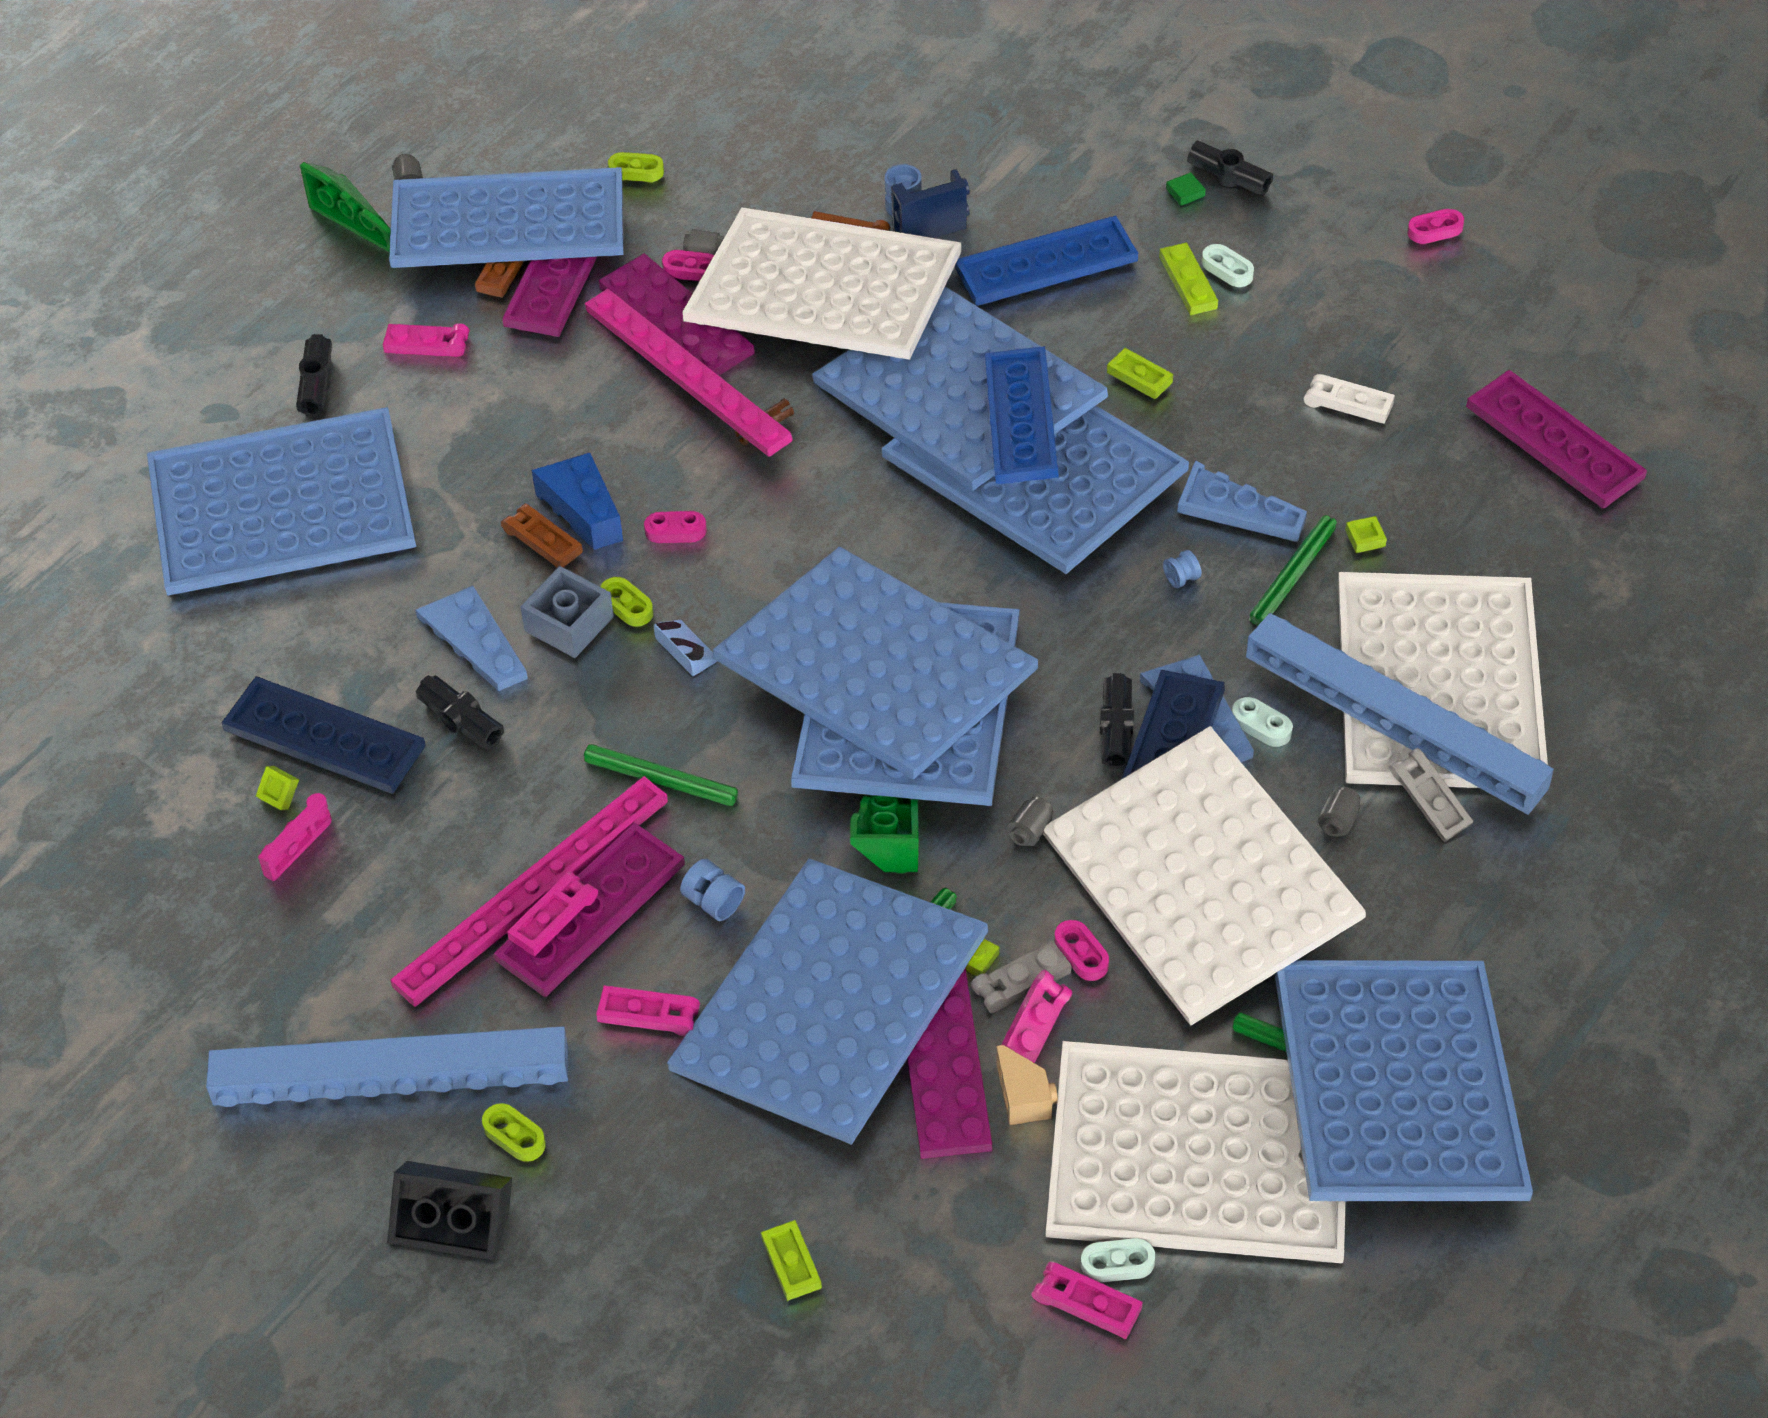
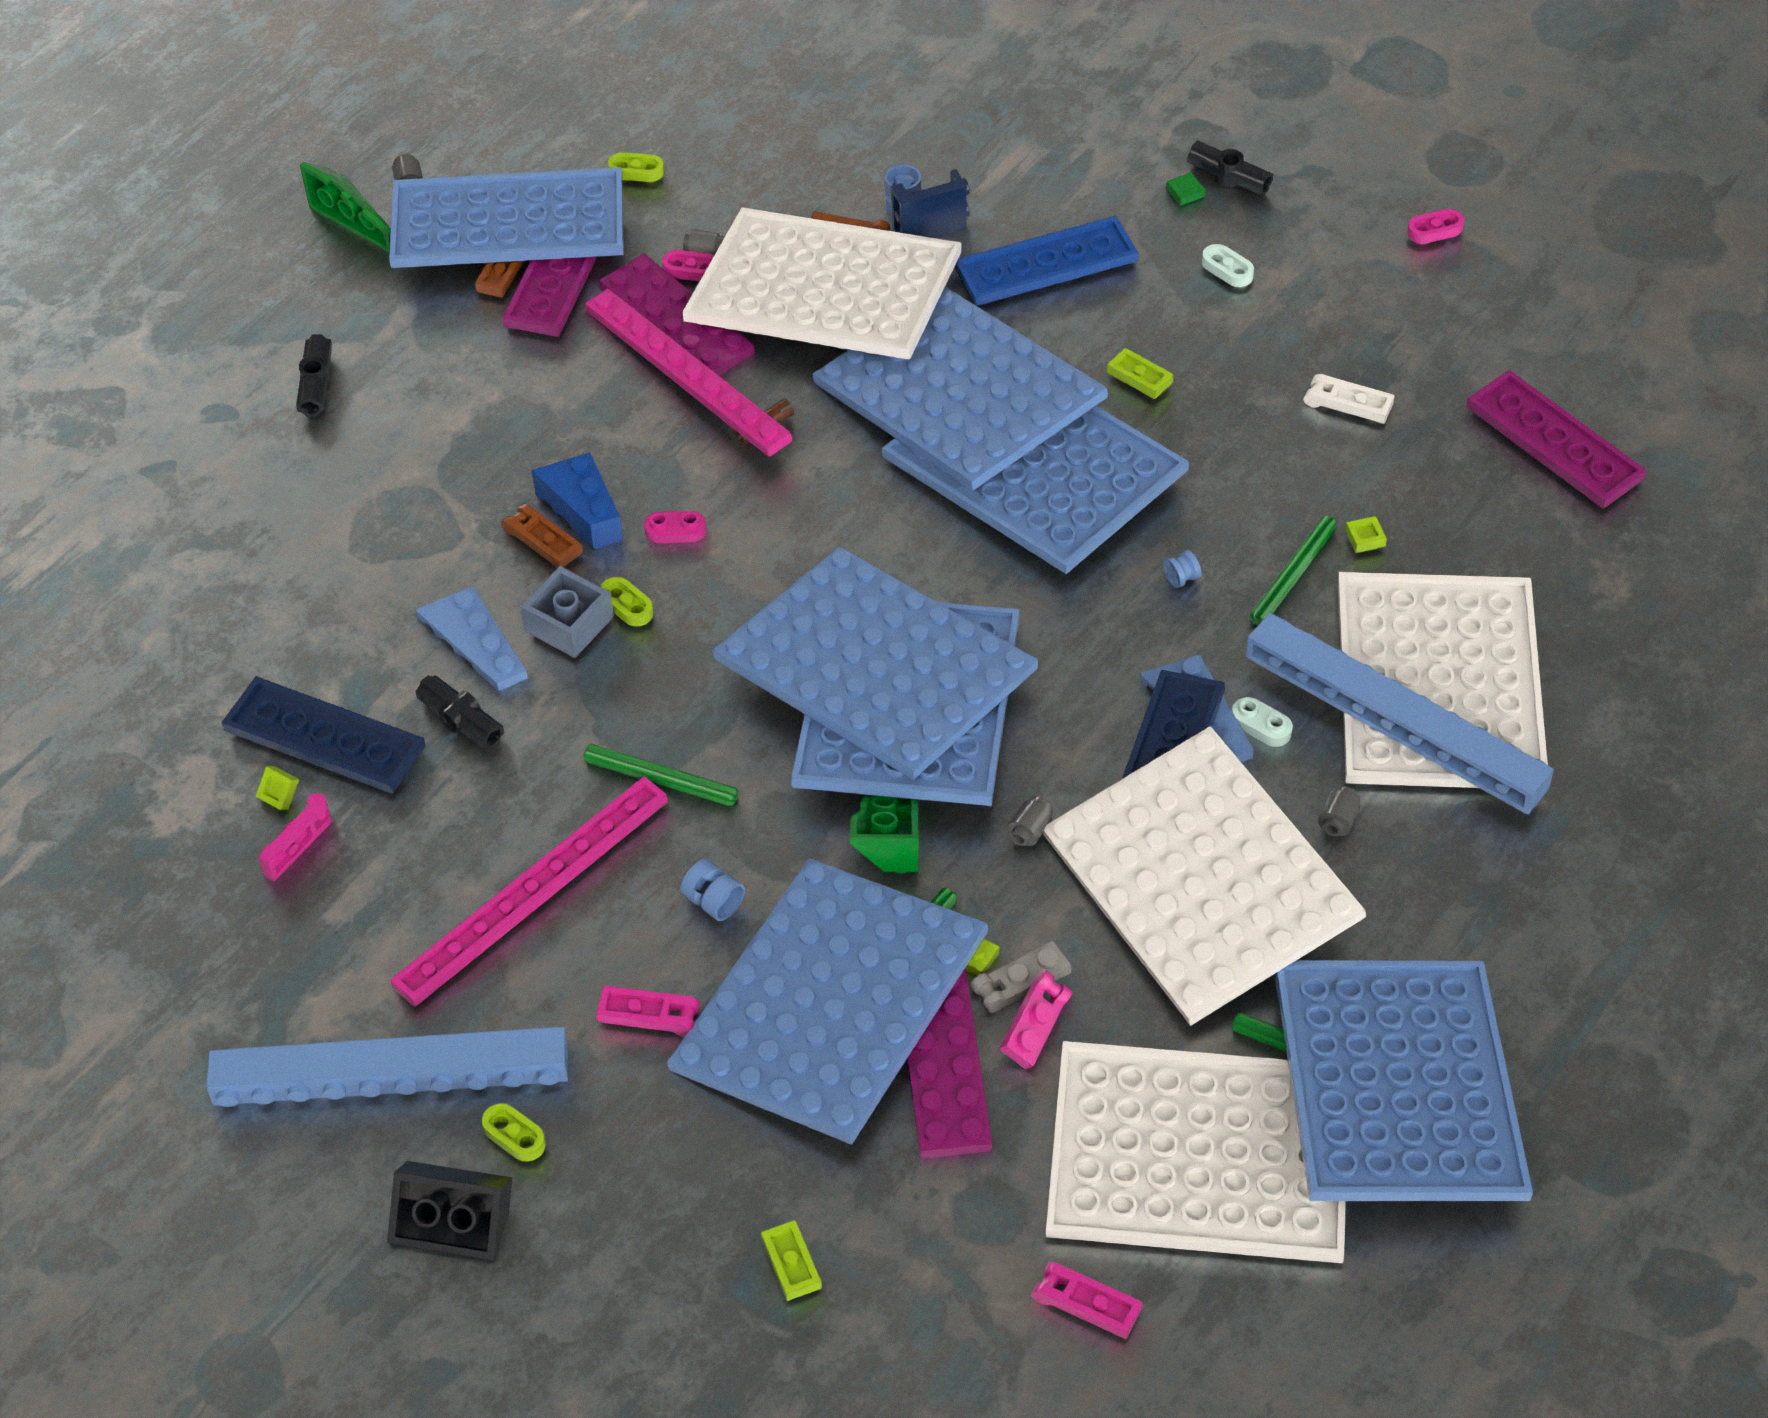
(279, 501): medium blue plate -> none
(426, 340): dark pink plate -> none
(551, 913): dark pink plate -> none
(625, 879): magenta plate -> none
(684, 646): light blue slope -> none
(1021, 415): blue plate -> none
(1024, 1087): tan slope -> none
(1084, 952): dark pink plate -> none
(1116, 720): black piece -> none
(1117, 1257): light aqua plate -> none
(1188, 278): lime plate -> none
(1225, 502): medium blue wing -> none
(1431, 795): light grey plate -> none

